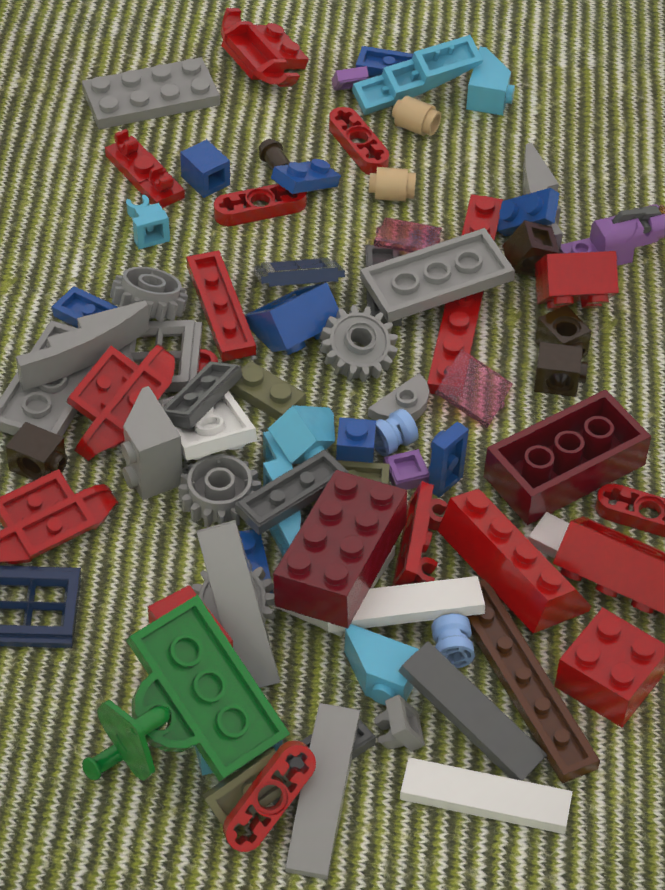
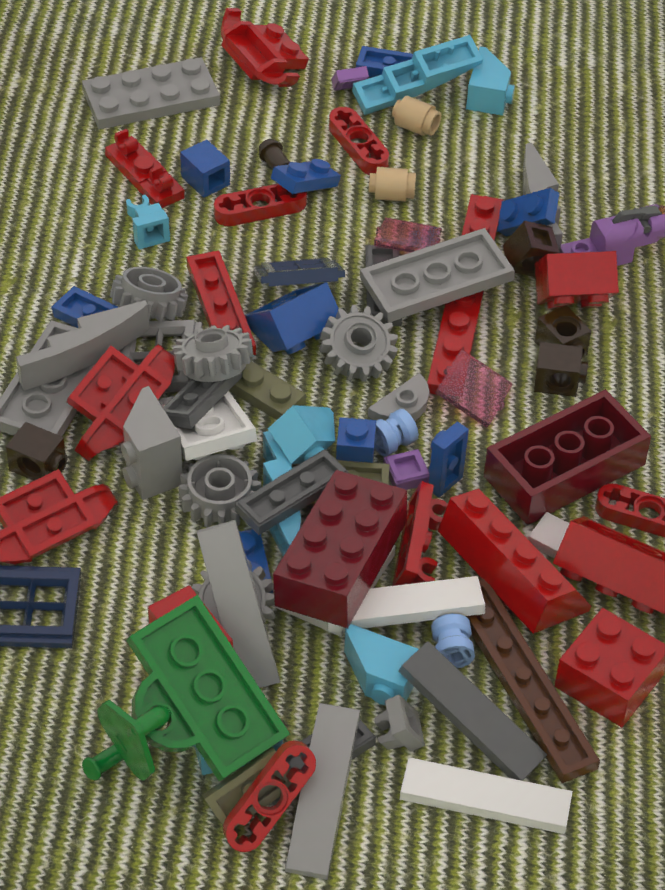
(213, 353): none -> light grey gear

